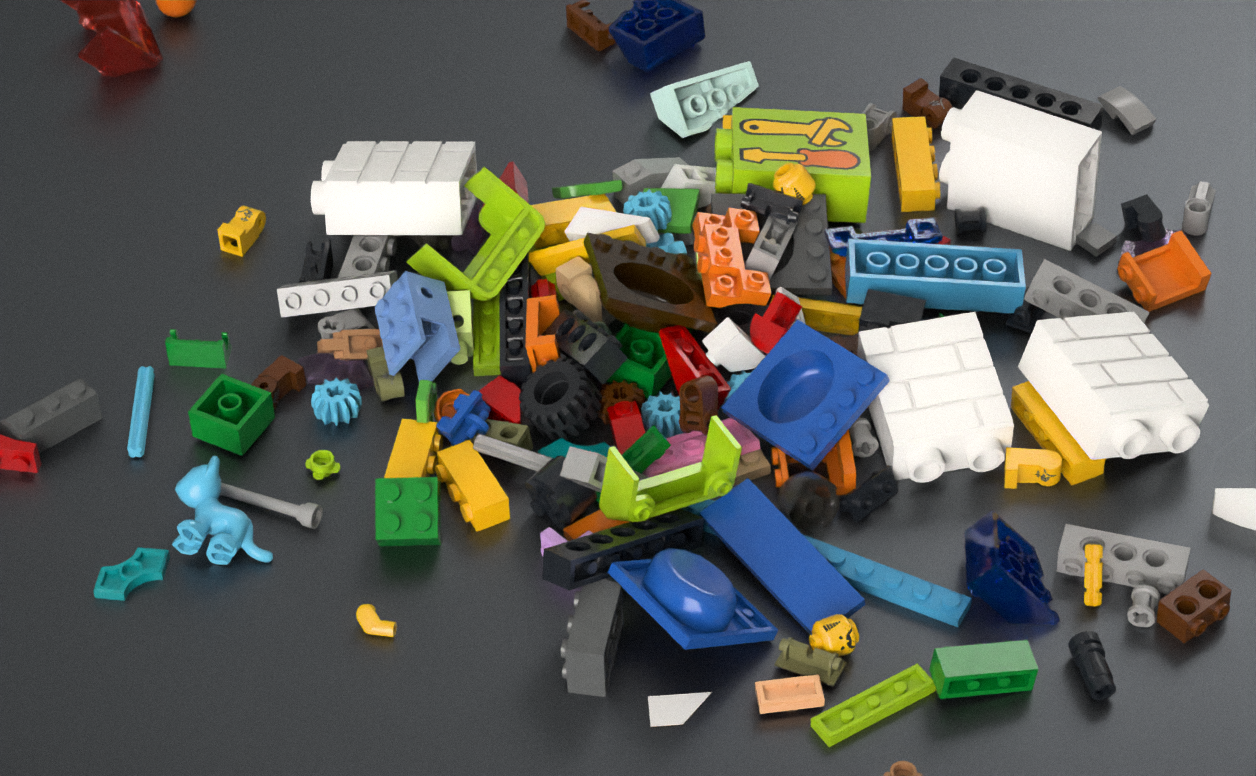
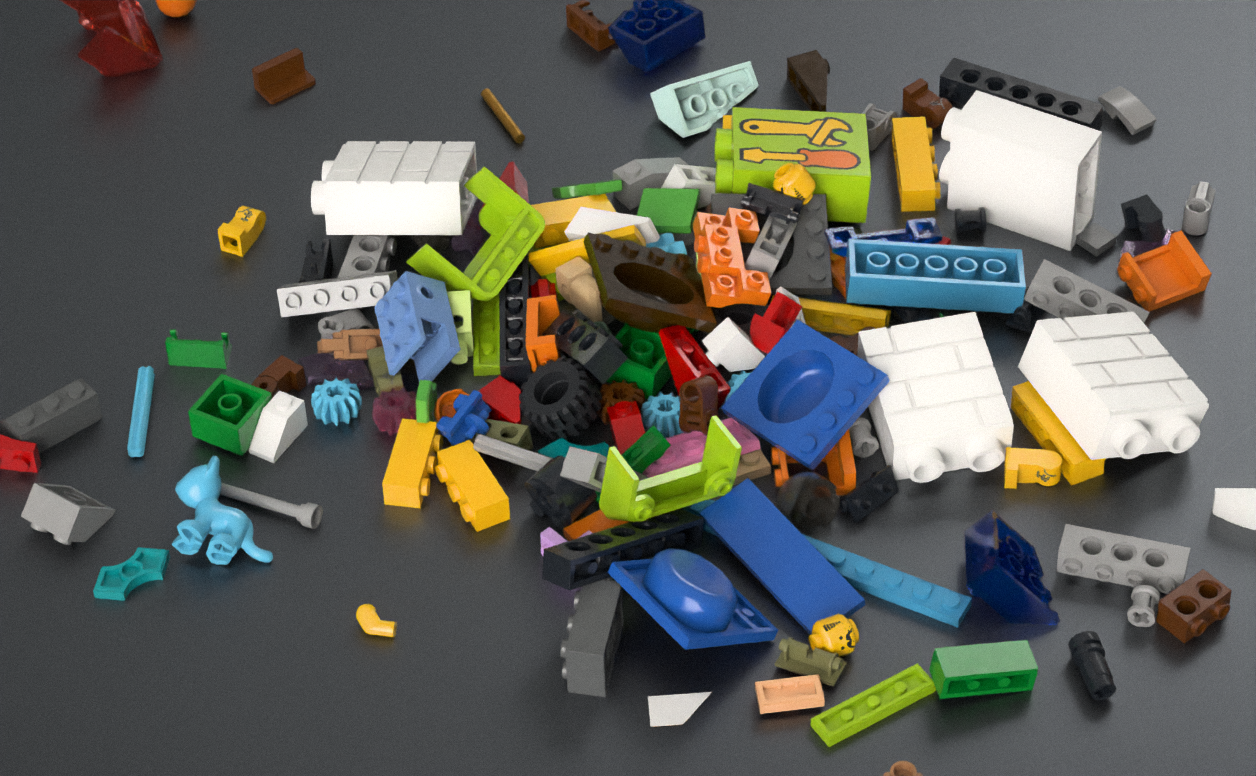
(65, 512): none -> light grey slope
(278, 426): none -> white slope
(282, 76): none -> reddish brown panel
(322, 464): lime plate -> none
(392, 407): none -> clear pink gear
(408, 511): green brick -> none
(503, 116): none -> pearl gold bar
(651, 206): medium azure gear -> none
(809, 78): none -> dark brown slope
(889, 309): black hinge -> none
(1093, 575): yellow axle -> none

